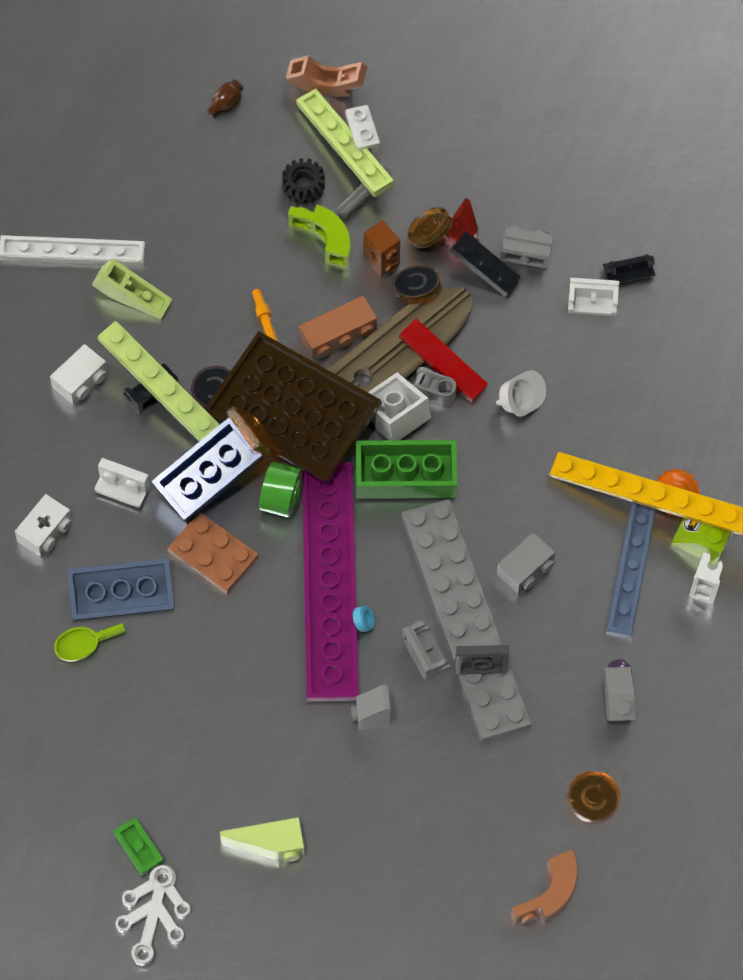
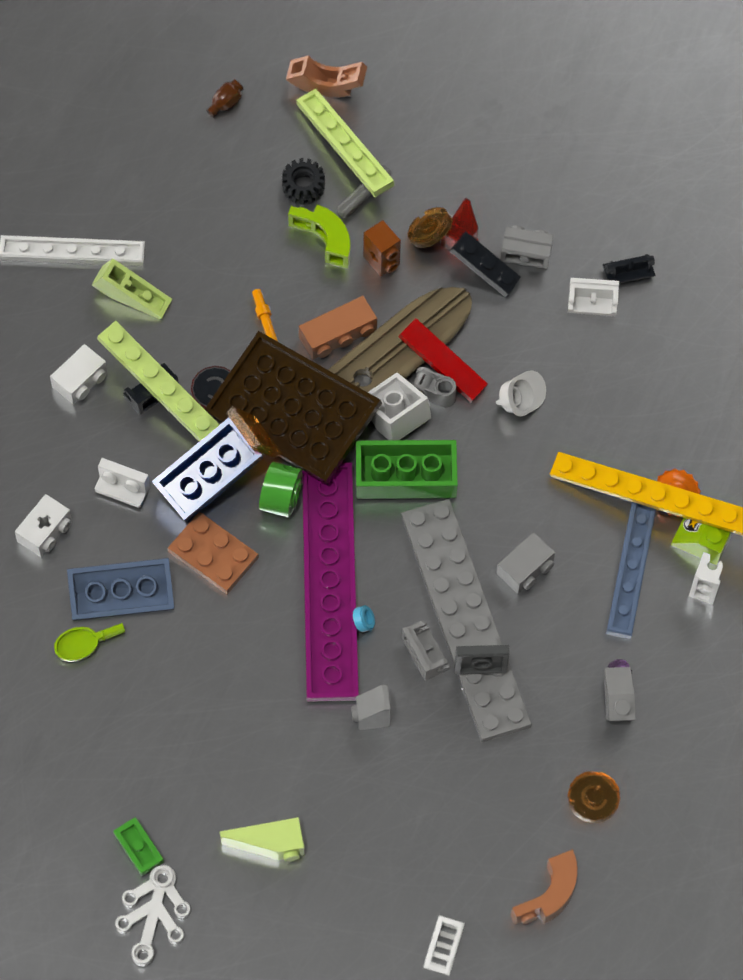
(363, 130): white bracket -> none
(416, 284): tile -> none
(443, 921): none -> white slope

